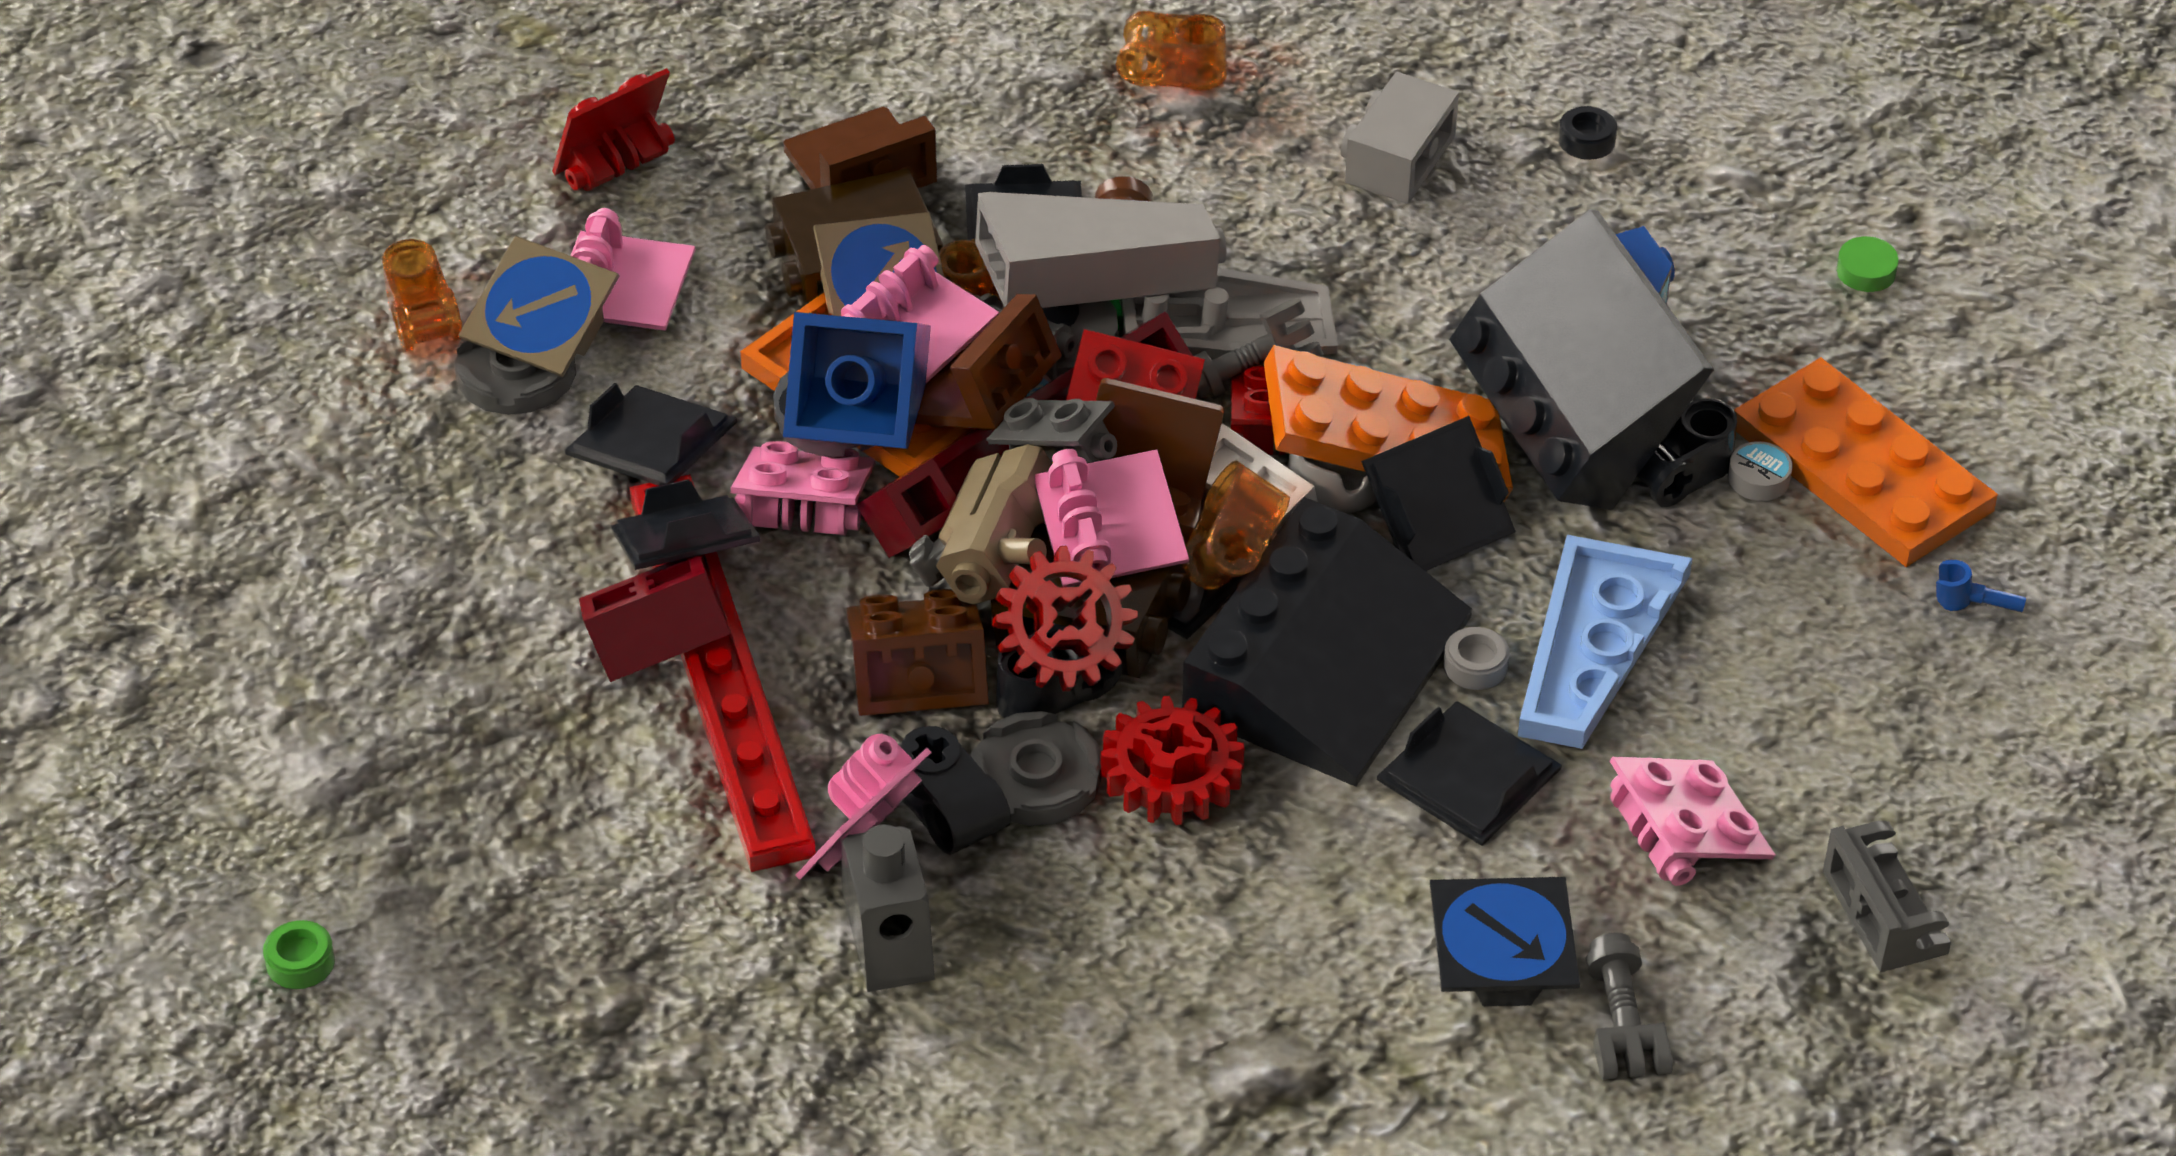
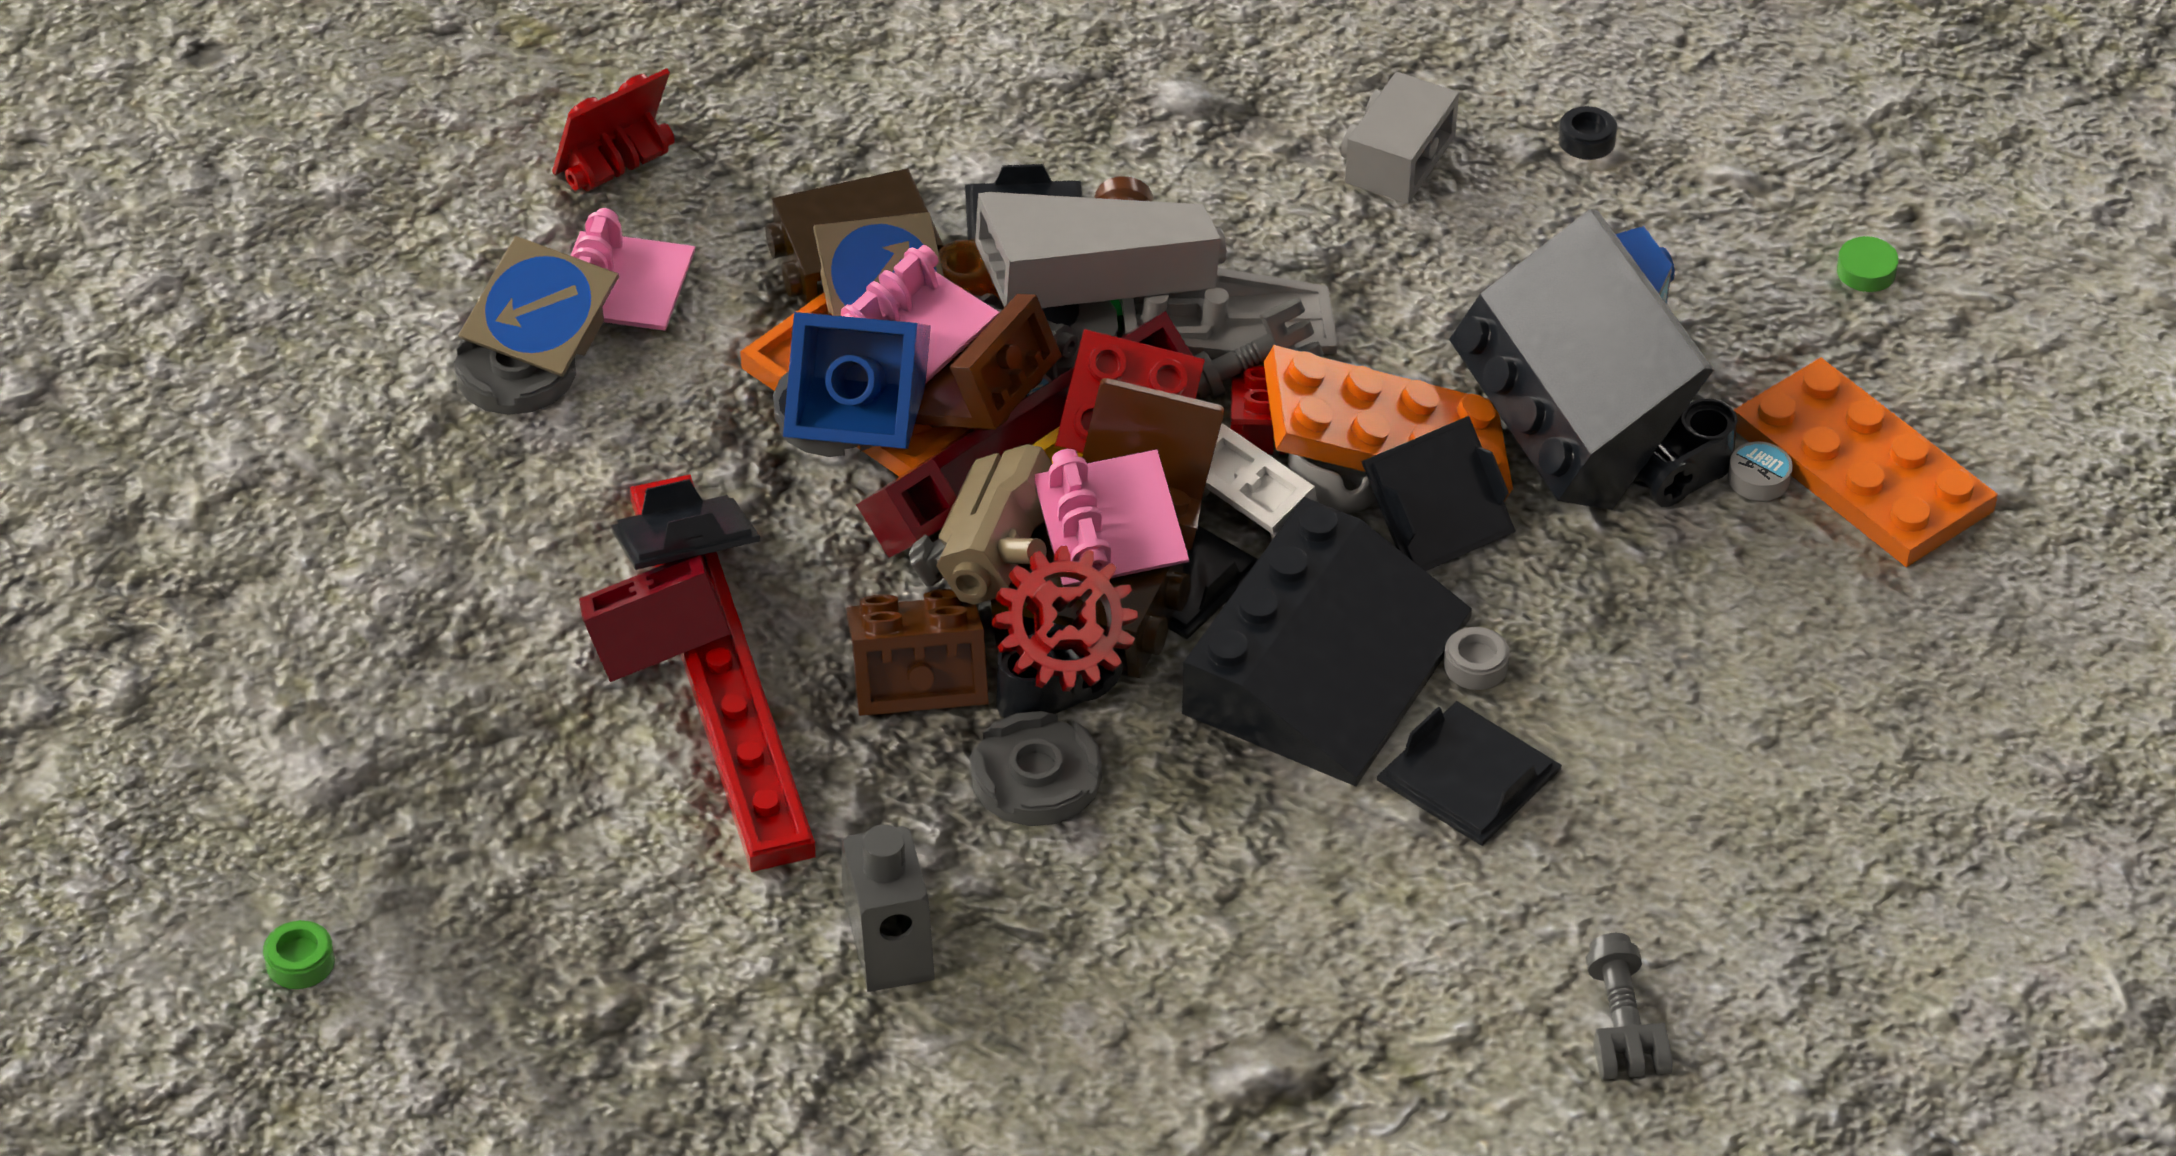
(419, 295): clear orange piece -> none
(648, 434): black piece -> none
(784, 472): bright pink hinge -> none
(865, 148): reddish brown bracket -> none
(867, 792): bright pink hinge -> none
(955, 795): black piece -> none
(1058, 426): dark grey hinge -> none
(1172, 760): red gear -> none
(1178, 50): clear orange piece -> none
(1233, 526): clear orange piece -> none
(1504, 938): piece -> none
(1593, 633): light blue wing -> none
(1684, 814): bright pink hinge -> none
(1882, 898): dark grey hinge -> none
(1957, 591): blue hand -> none

